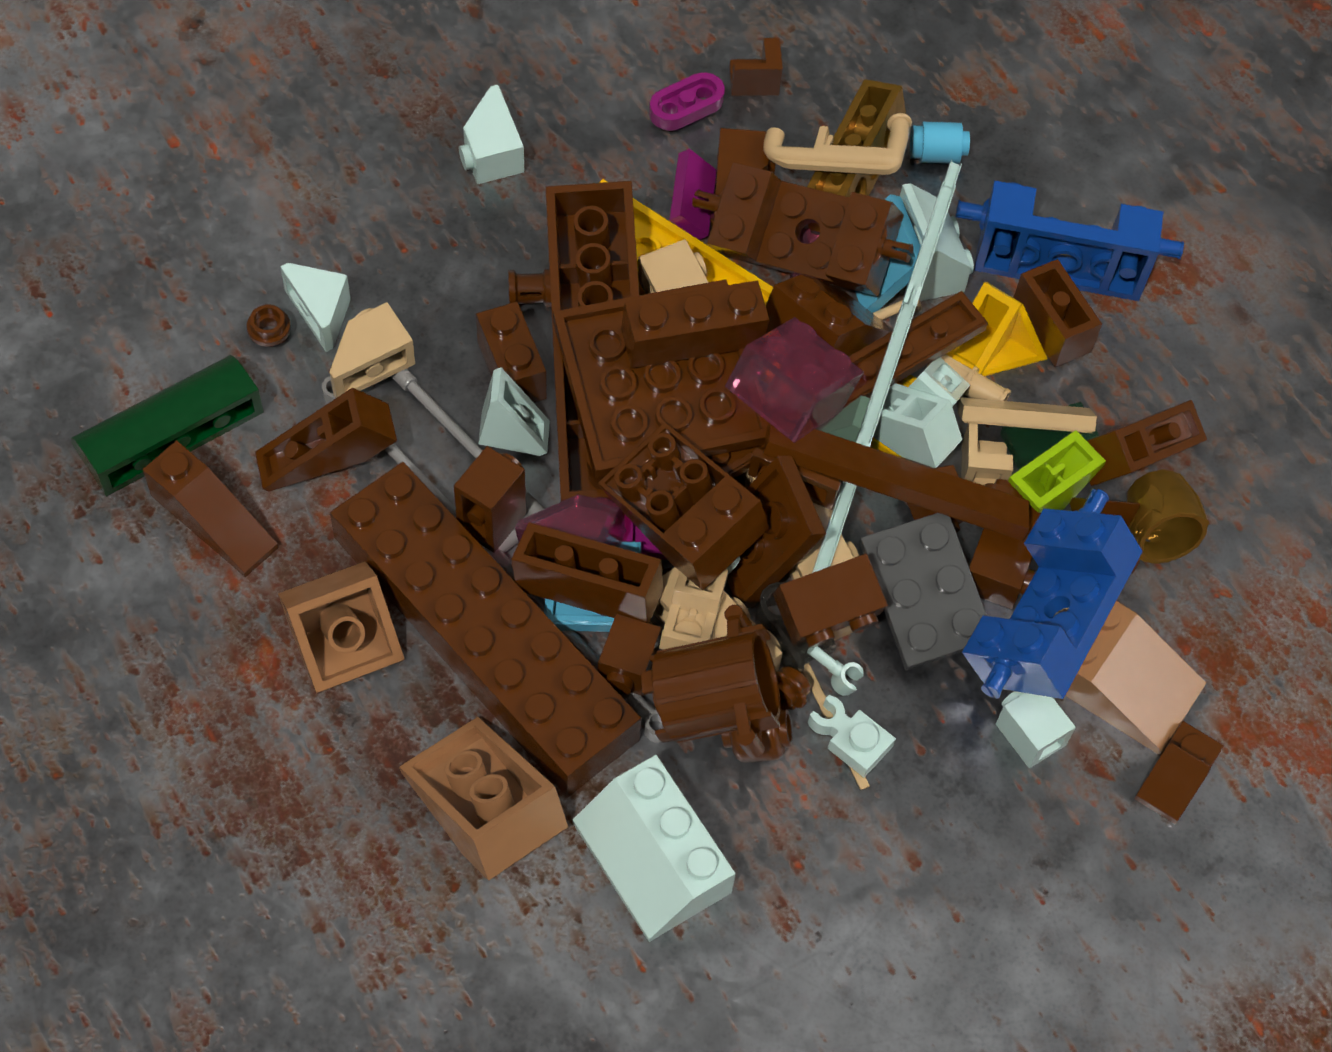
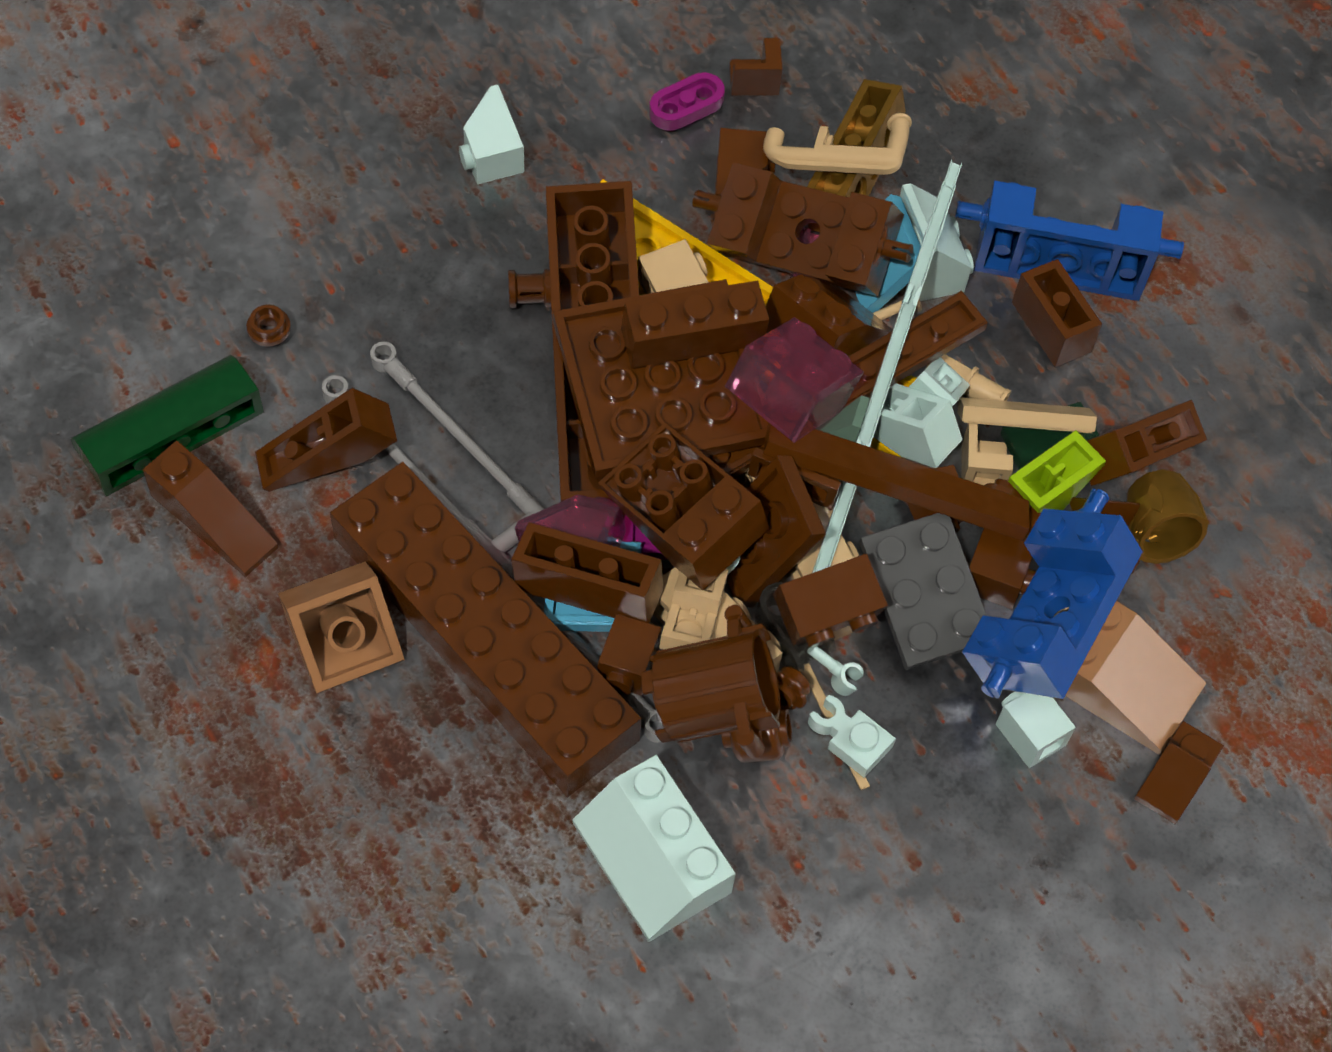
(320, 299): light aqua slope -> none
(371, 350): tan slope -> none
(486, 797): medium nougat slope -> none
(491, 497): reddish brown brick -> none
(509, 345): reddish brown brick -> none
(512, 418): light aqua slope -> none
(691, 175): magenta tile -> none
(939, 142): medium azure brick -> none
(1008, 339): yellow slope -> none

